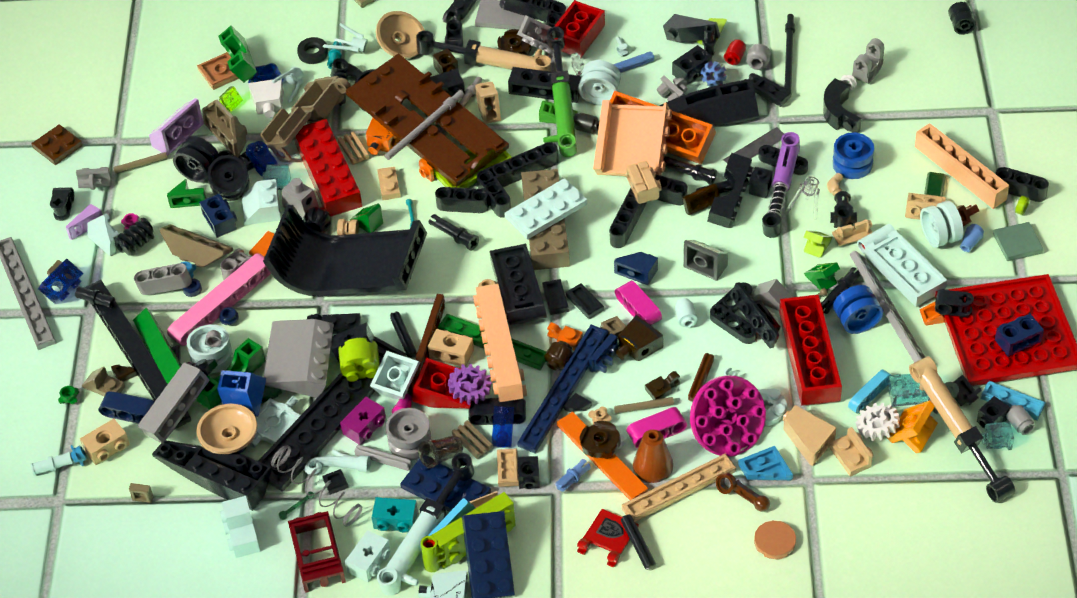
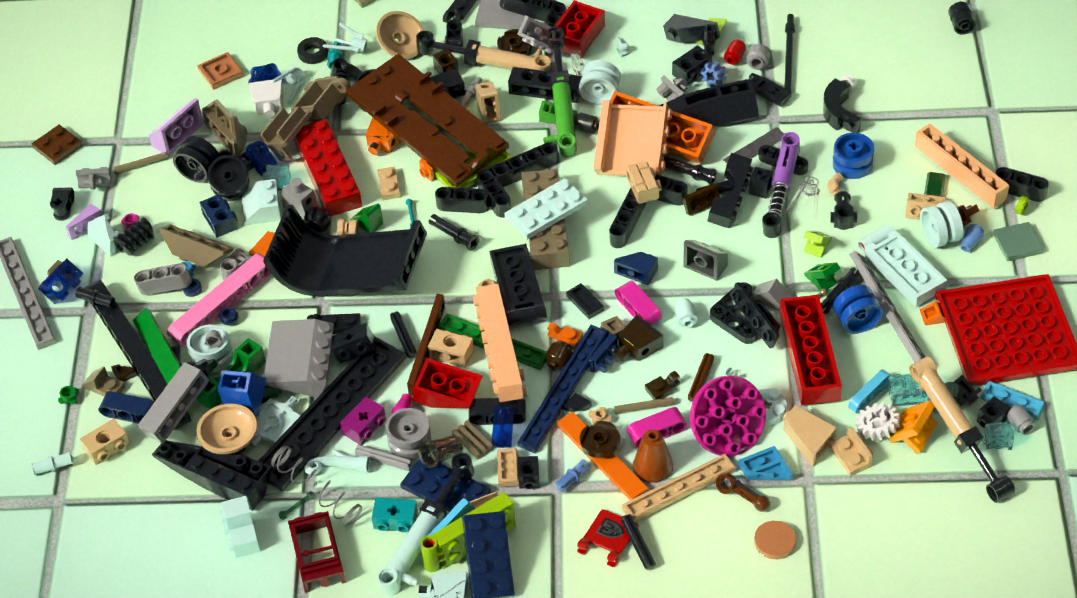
(78, 454): dark azure plate -> none
(141, 493): dark tan tile -> none
(184, 197): green slope -> none
(231, 98): clear neon green tile -> none
(241, 60): green arch -> none
(337, 483): black tile -> none
(348, 139): tan tile -> none
(359, 359): lime brick -> none
(368, 556): light aqua brick -> none
(394, 375): light aqua slope -> none
(448, 104): light grey bar -> none
(469, 384): medium lavender gear -> none
(555, 297): black tile -> none
(635, 61): medium blue axle -> none
(850, 234): tan hinge -> none
(869, 64): light grey piece -> none
(952, 303): black piece -> none
(1019, 334): dark blue brick -> none

